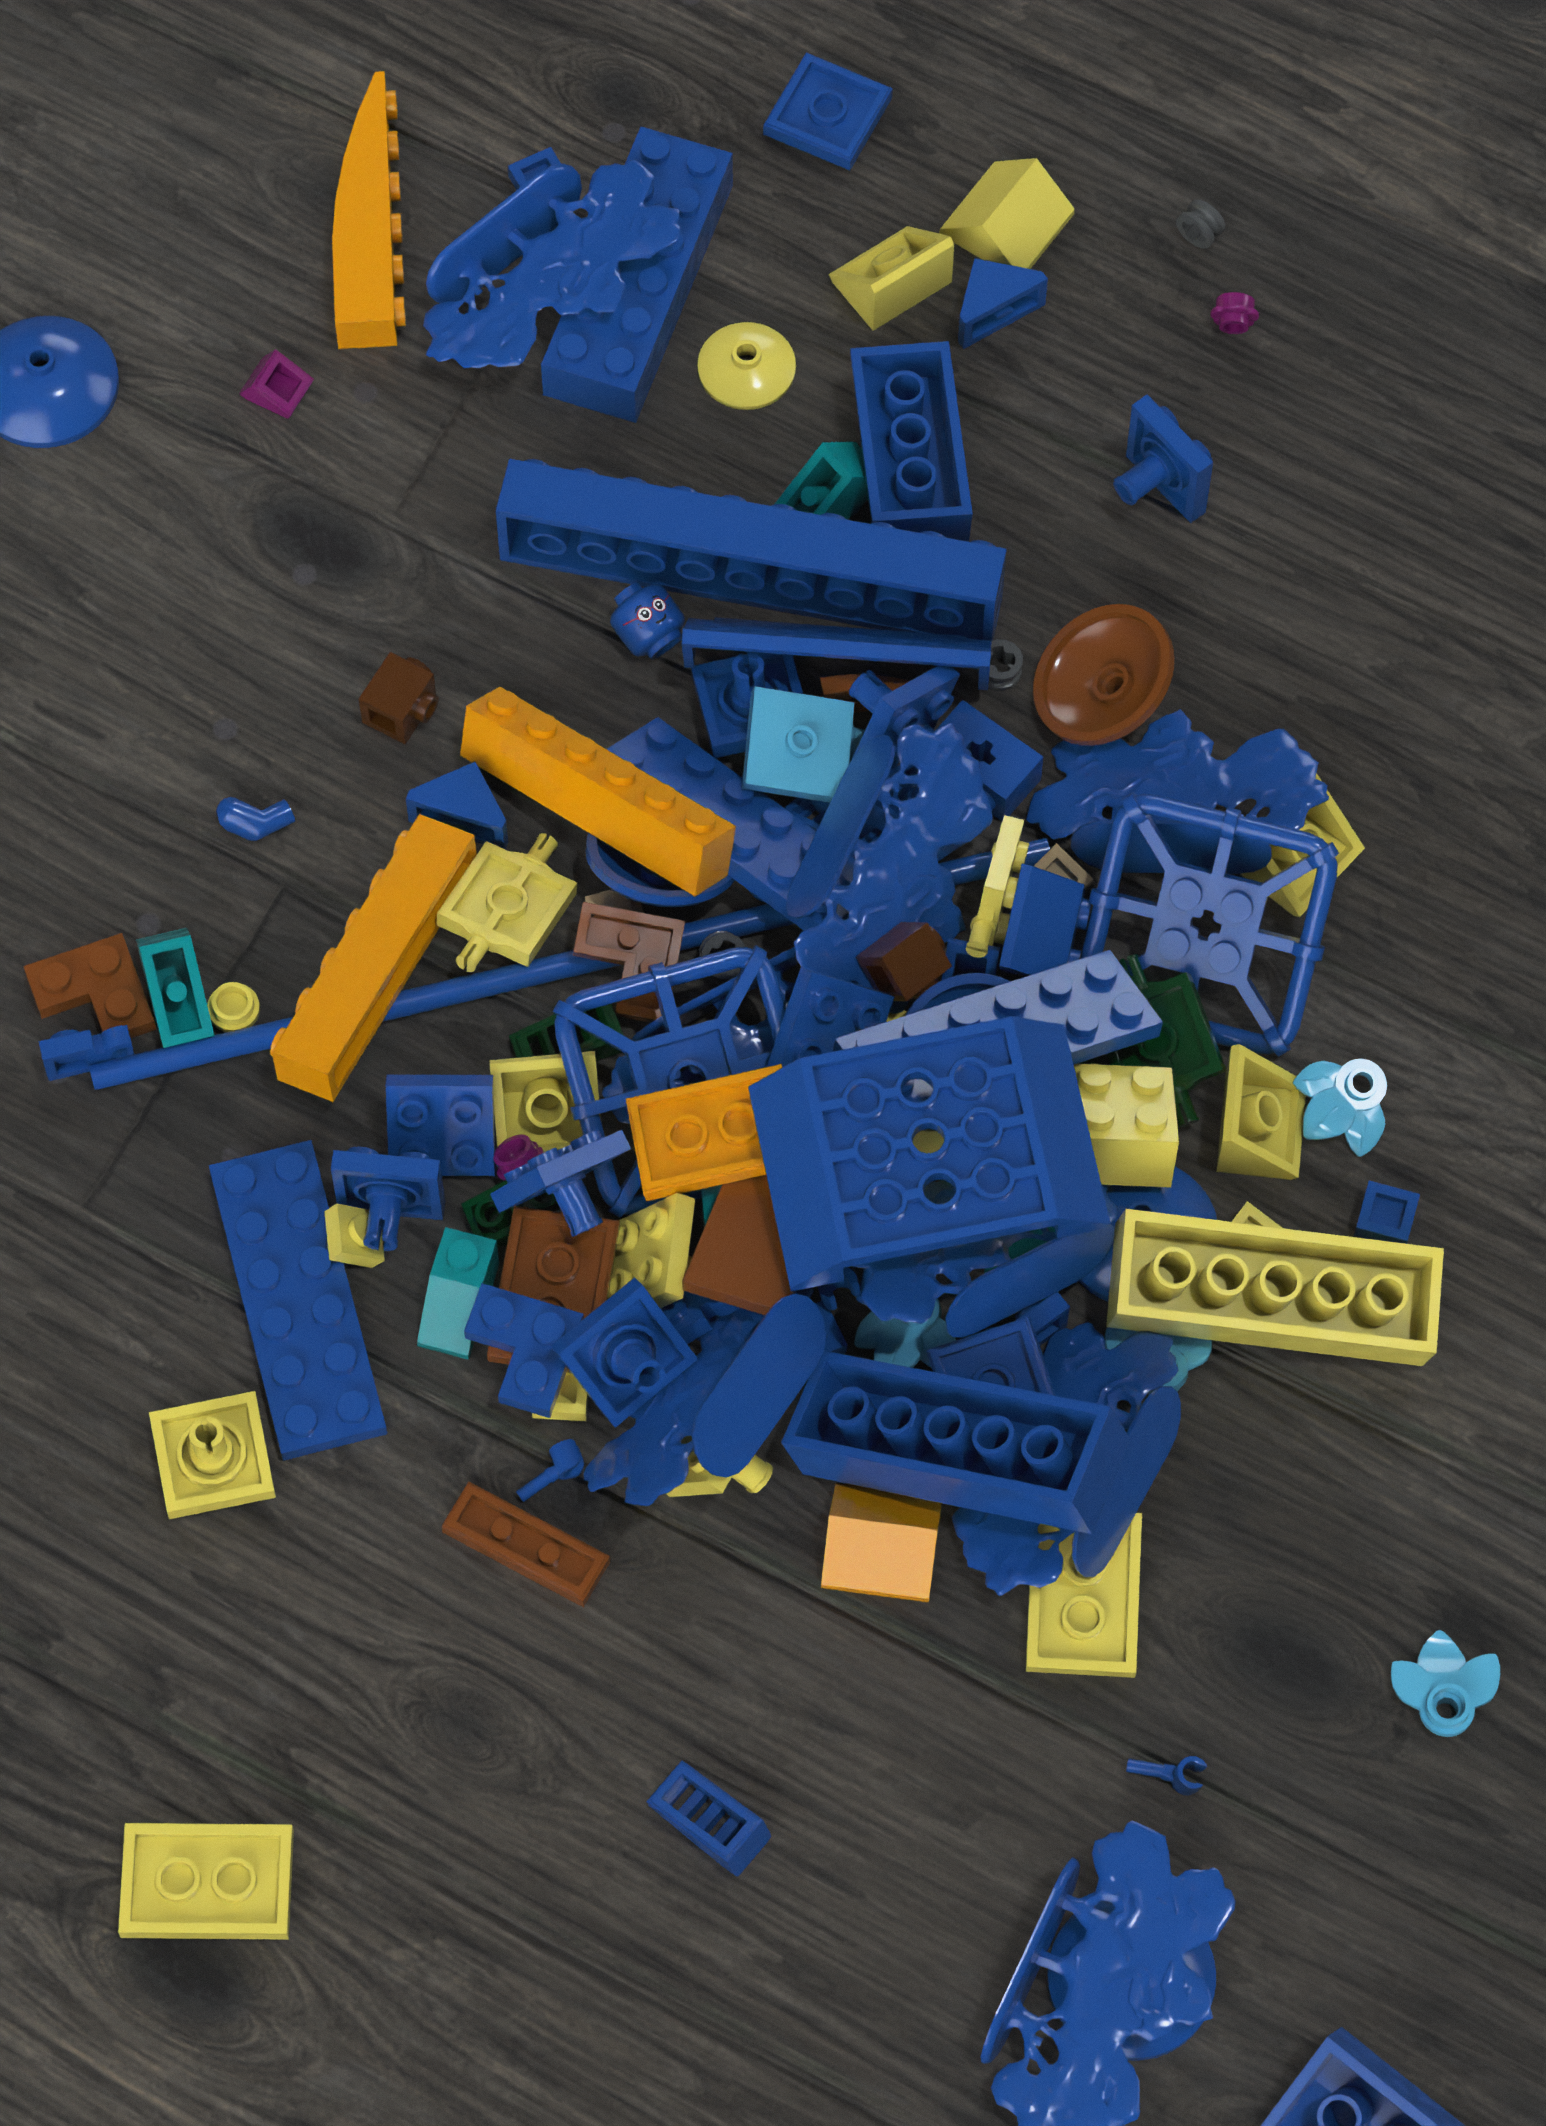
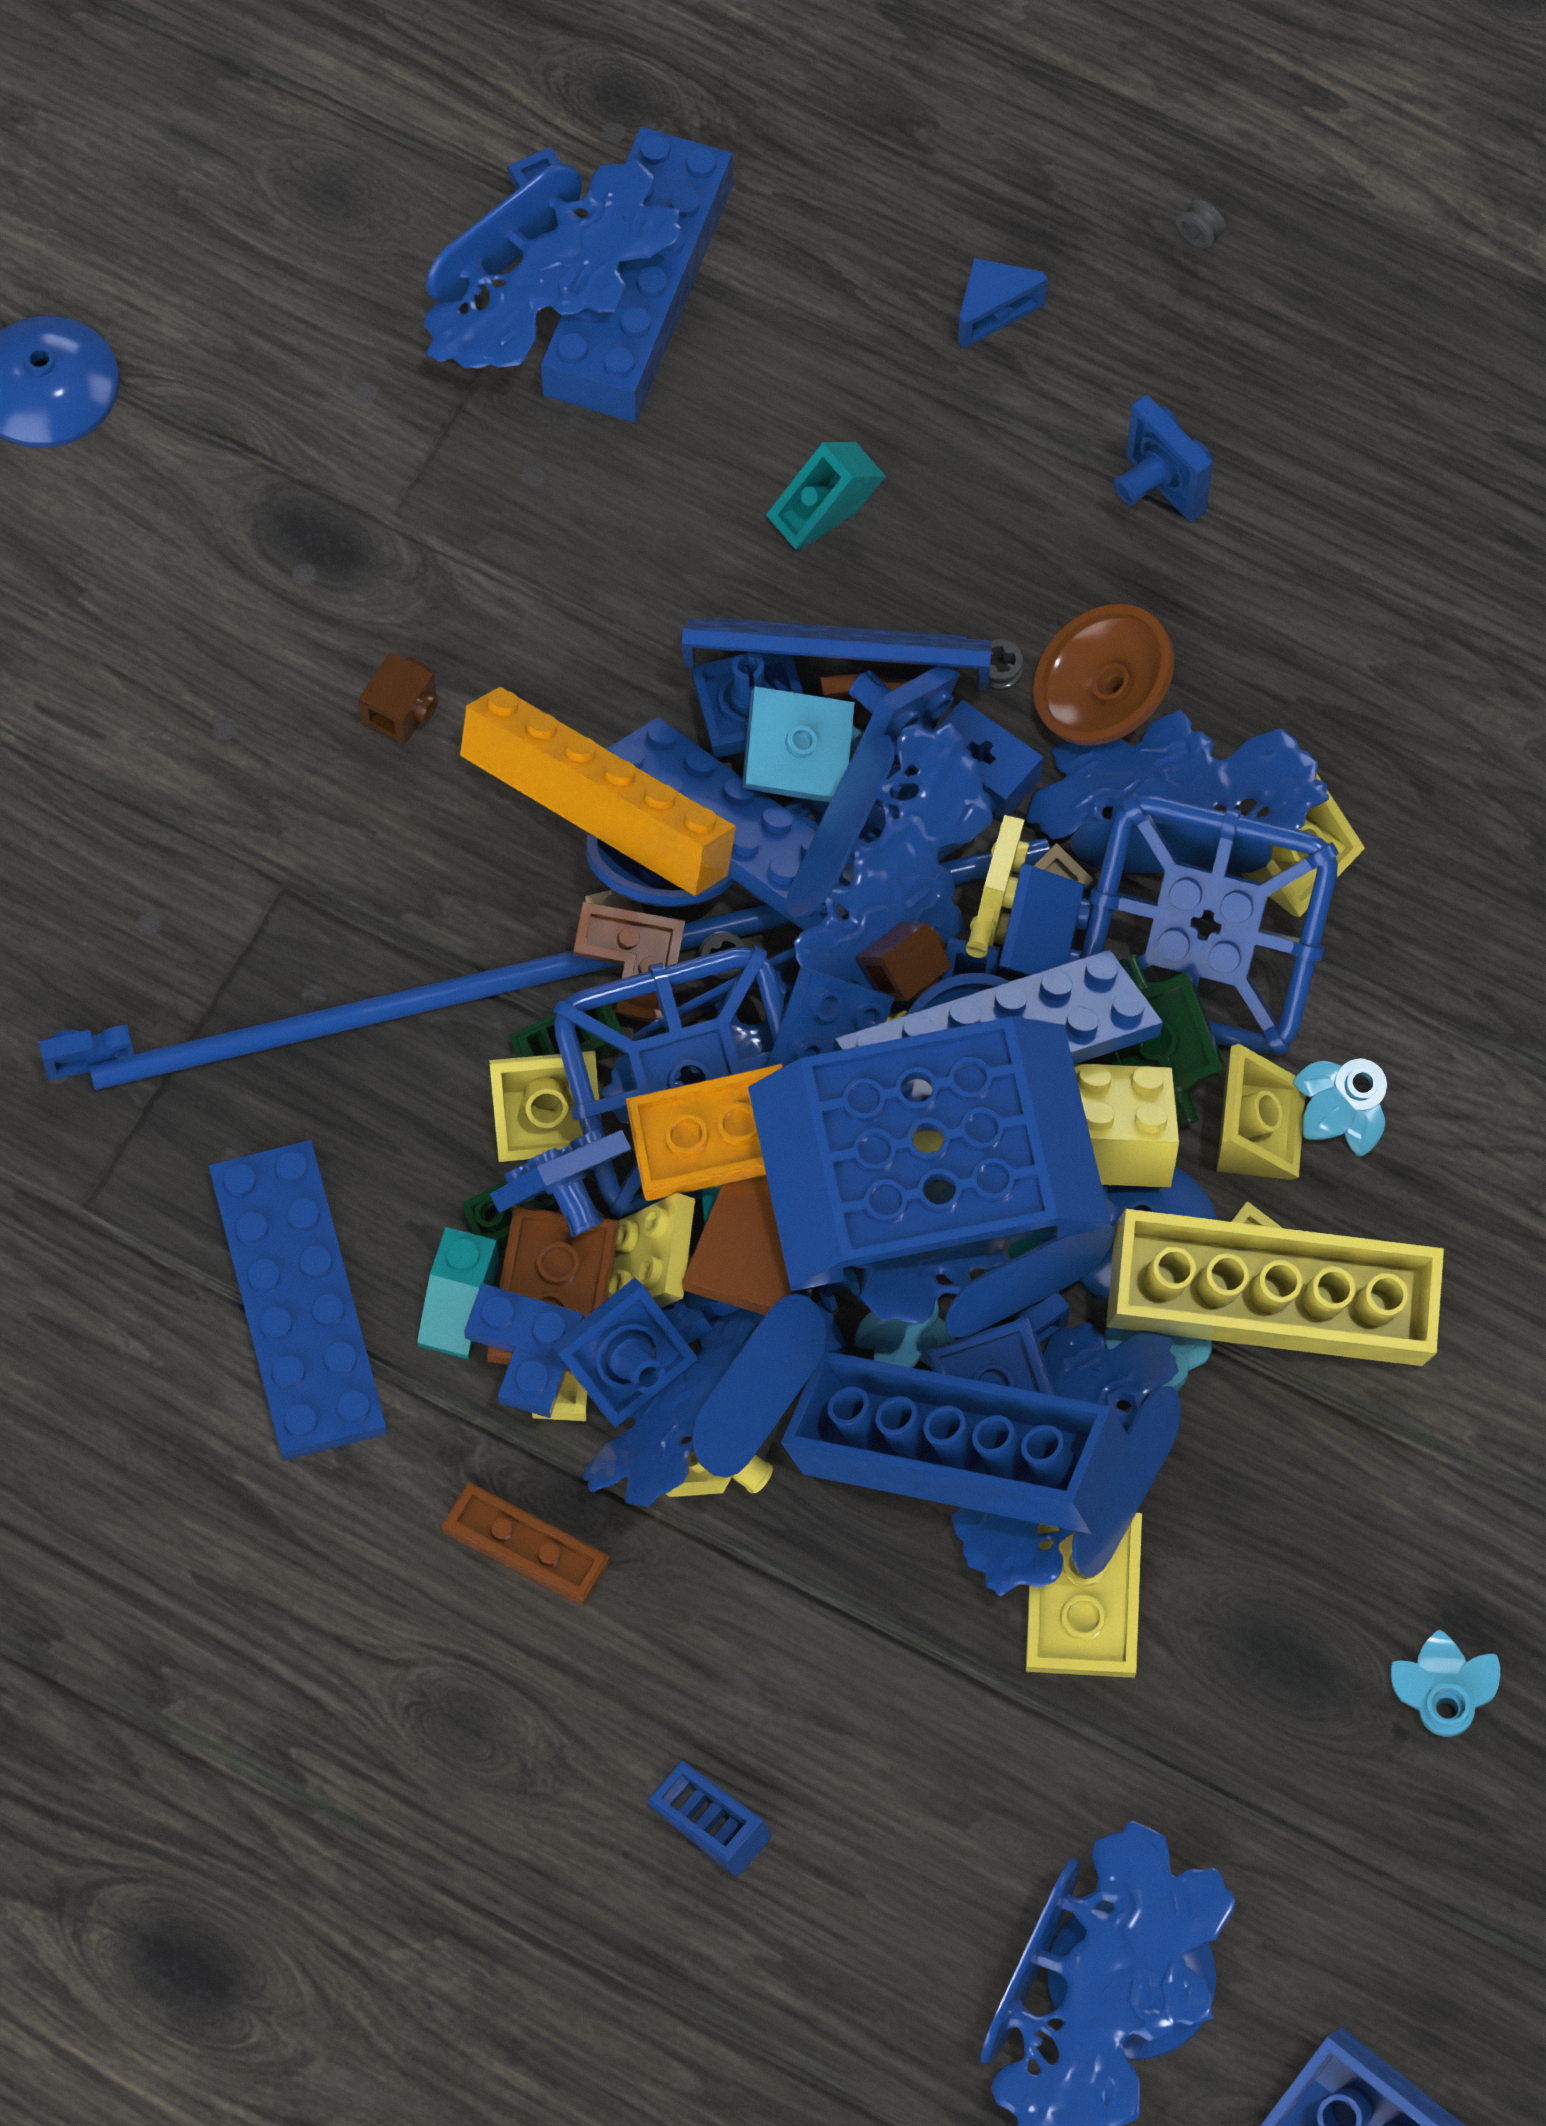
(93, 974): dark orange plate -> none
(175, 987): teal slope -> none
(206, 1881): light yellow plate -> none
(212, 1455): light yellow plate -> none
(233, 1007): light yellow plate -> none
(252, 822): blue arm -> none
(277, 384): magenta slope -> none
(345, 1237): light yellow plate -> none
(367, 228): light orange slope -> none
(372, 959): light orange brick -> none
(389, 1189): blue plate -> none
(443, 1119): blue plate -> none
(462, 802): blue slope -> none
(507, 903): light yellow plate -> none
(515, 1153): magenta plate -> none
(567, 1465): blue hand -> none
(647, 620): blue head -> none
(746, 382): light yellow dish -> none
(748, 552): blue brick -> none
(828, 111): blue plate -> none
(880, 1543): light orange slope -> none
(896, 274): light yellow slope -> none
(912, 438): blue slope -> none
(1010, 214): light yellow slope -> none
(1170, 1772): blue hand -> none
(1234, 312): magenta plate -> none
(1386, 1213): blue plate -> none

